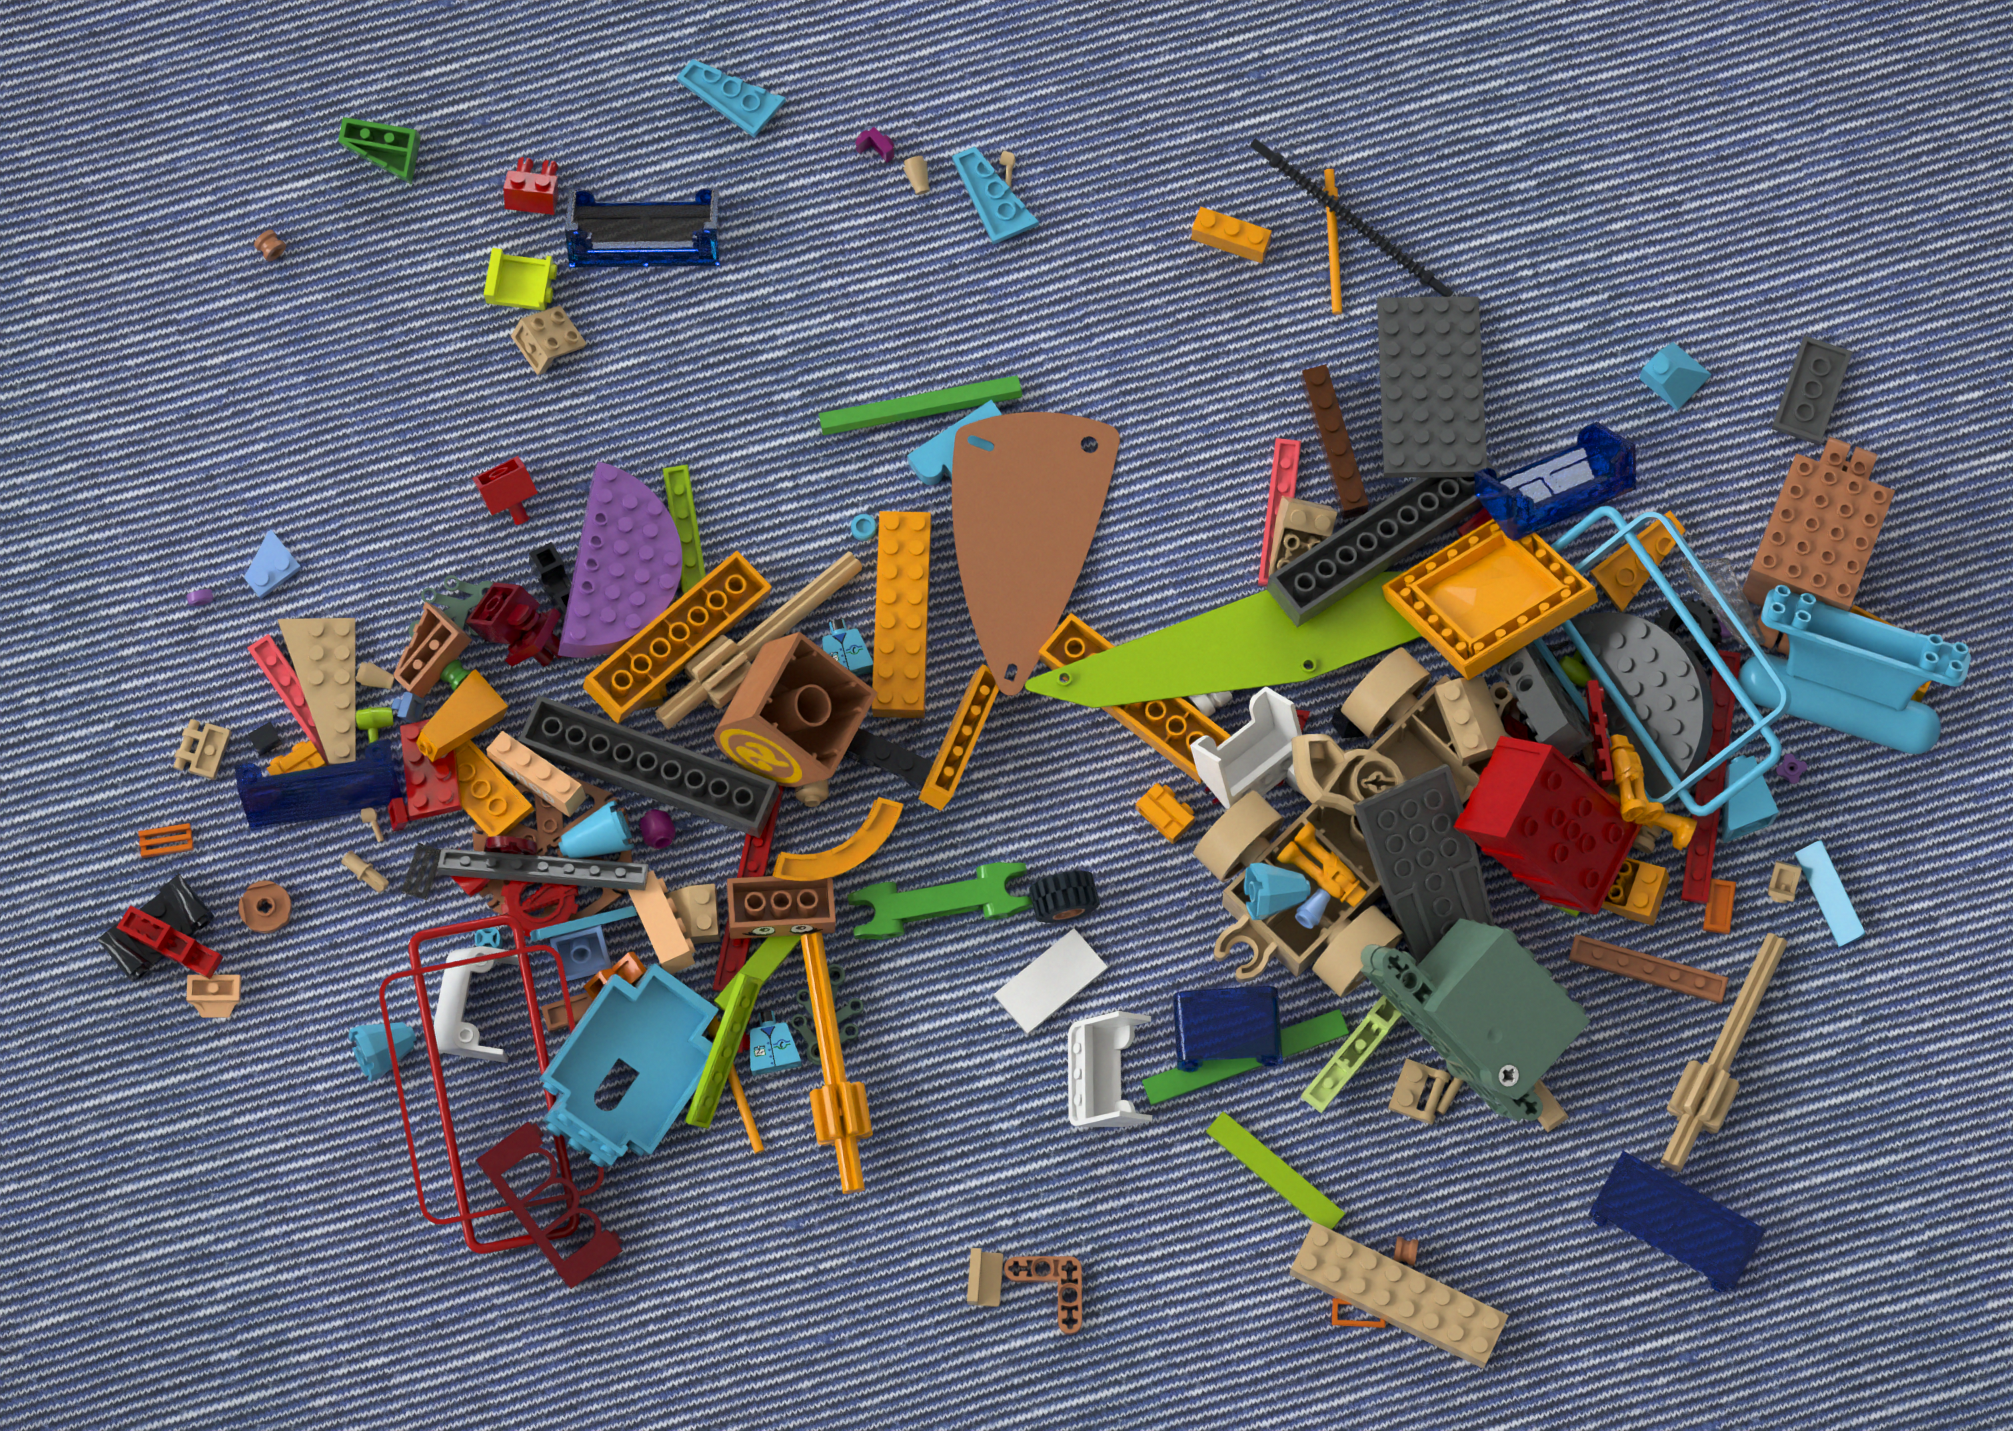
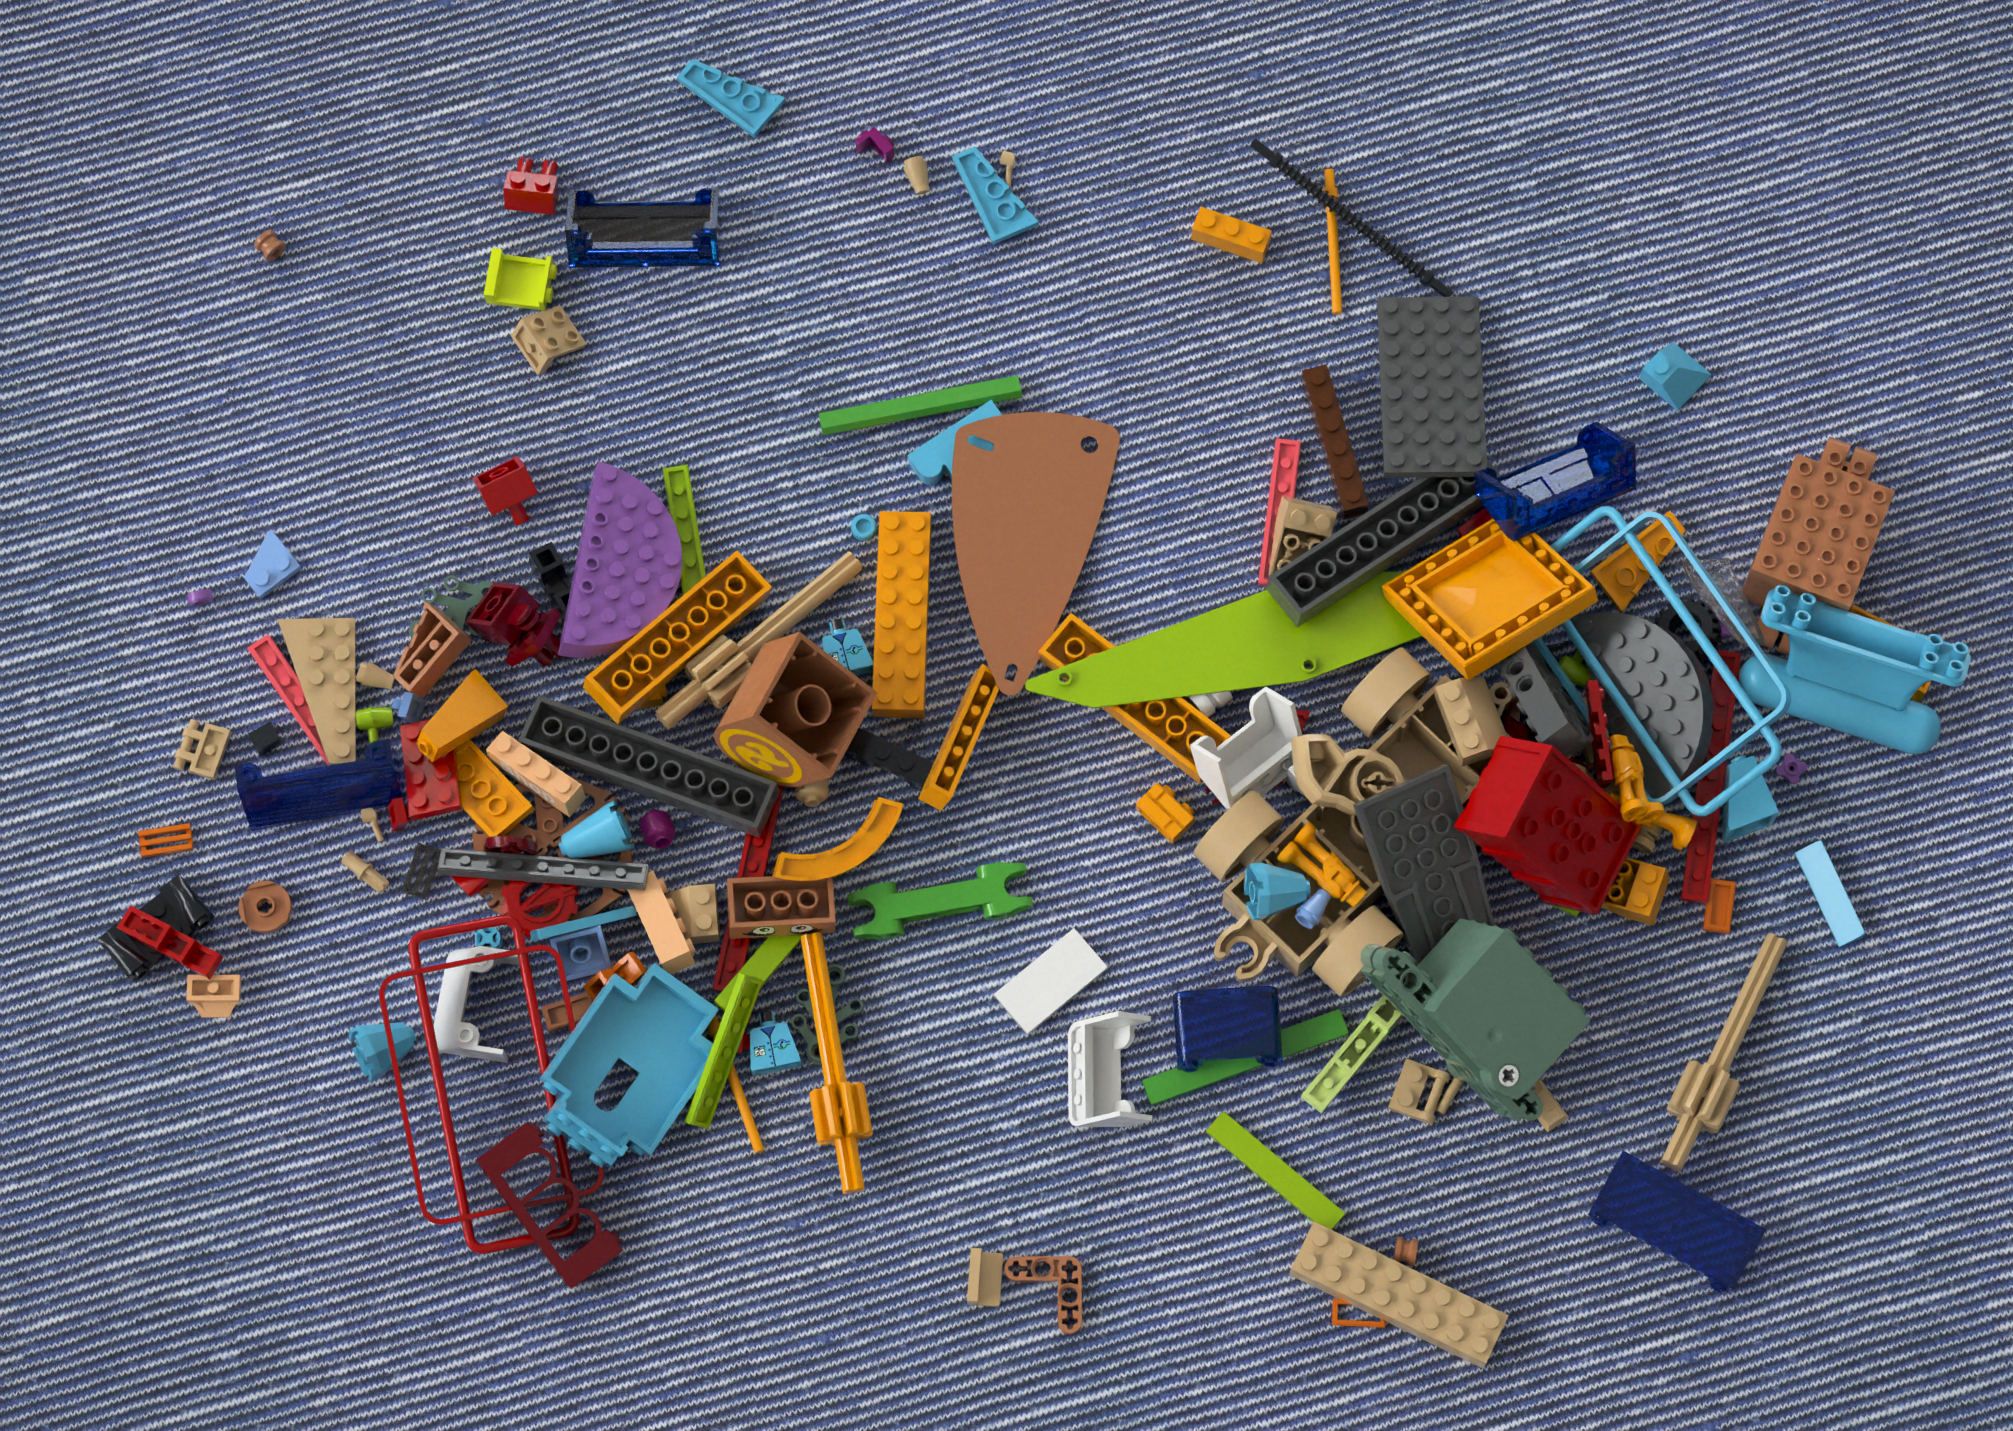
(302, 758): light orange brick -> none
(383, 145): bright green wedge -> none
(454, 674): bright green wheel -> none
(1064, 896): black wheel -> none
(1344, 725): black slope -> none
(1648, 969): nougat tile -> none
(1784, 882): tan bracket -> none
(1812, 390): dark grey plate -> none

